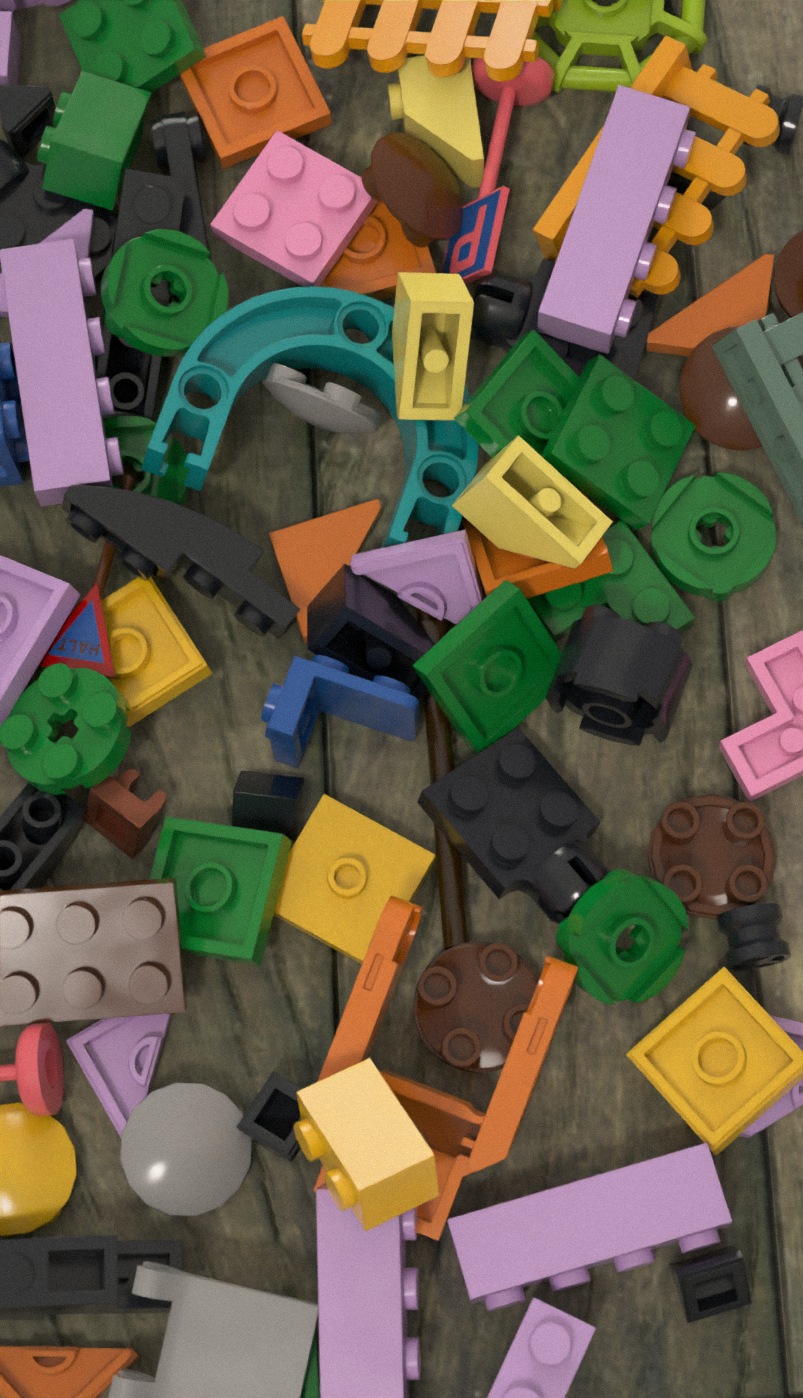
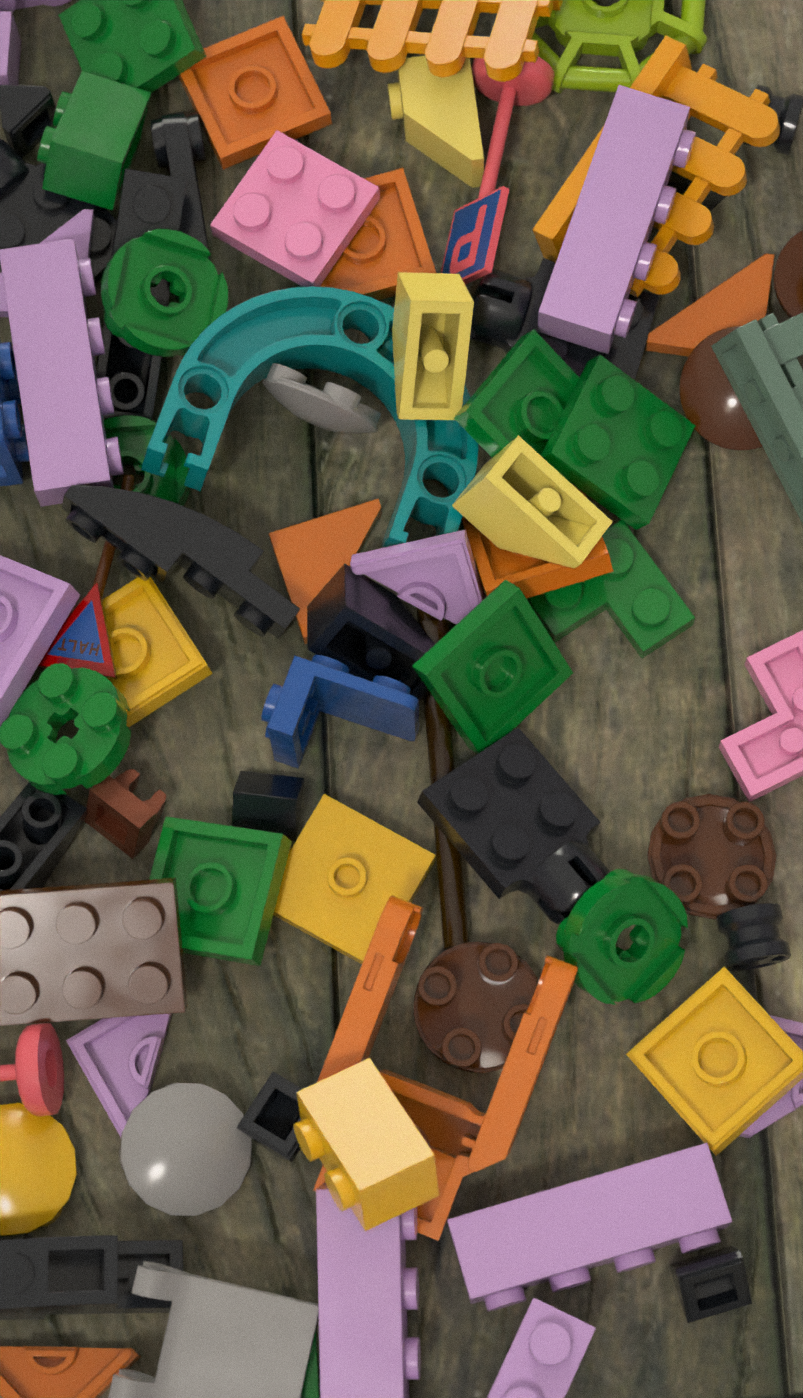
(415, 188): reddish brown dish -> none
(620, 676): black brick -> none
(706, 501): green plate -> none

